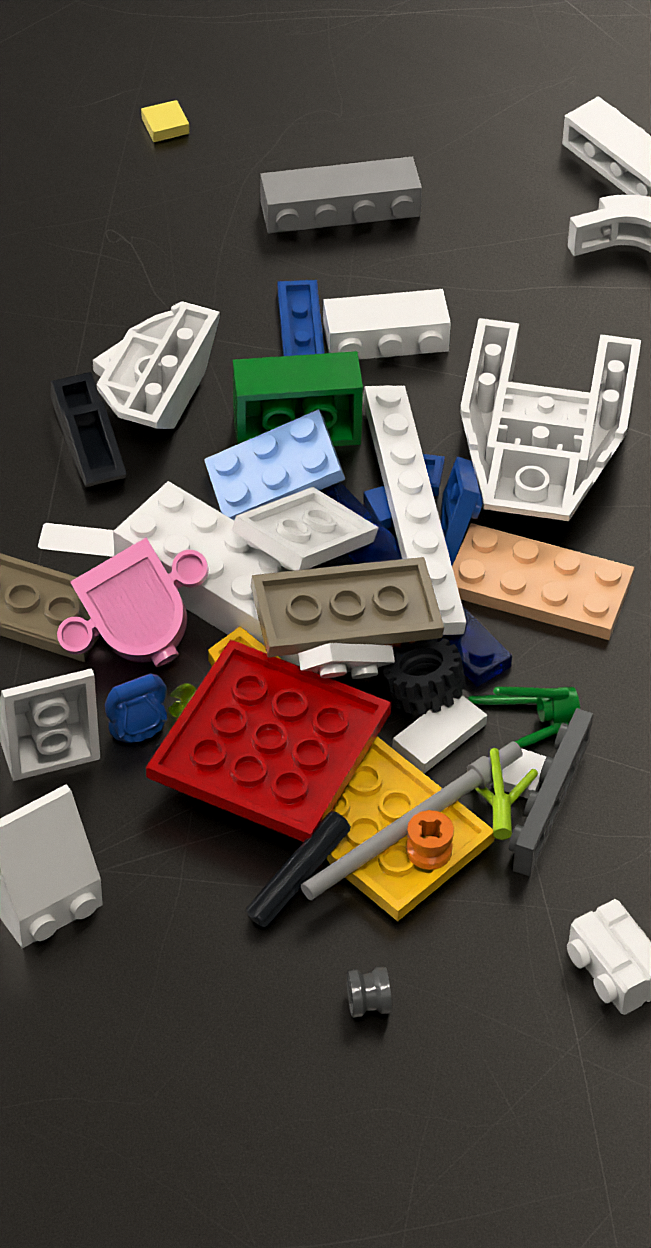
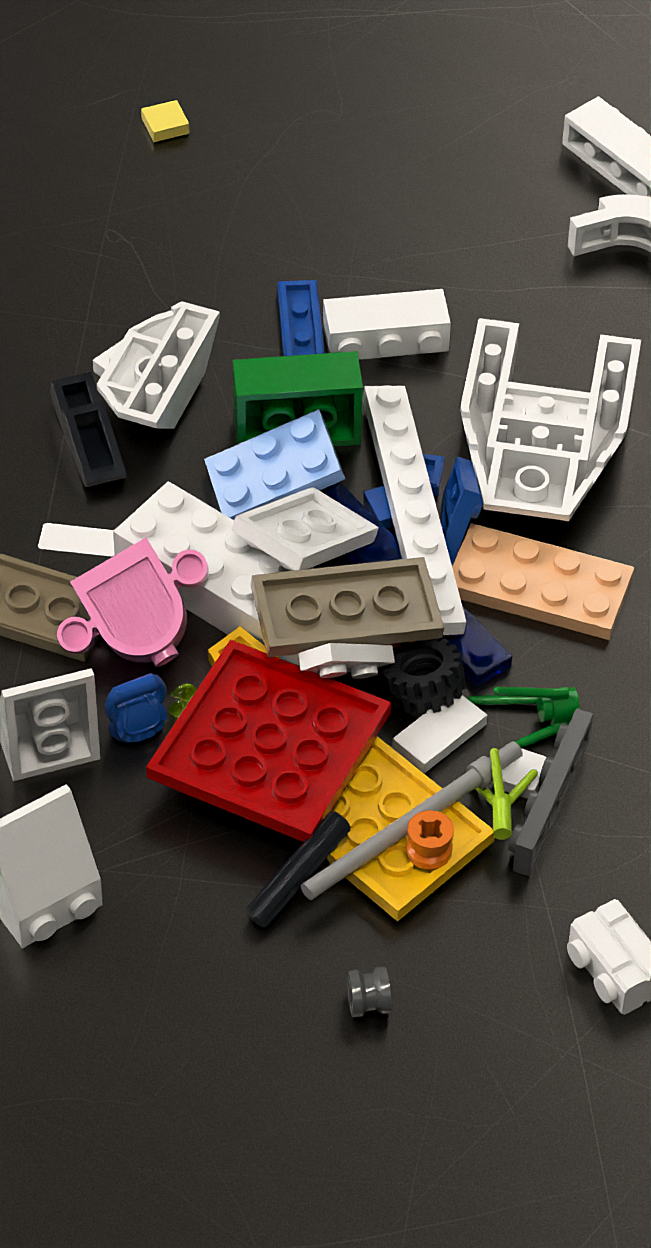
(340, 194): light grey brick -> none

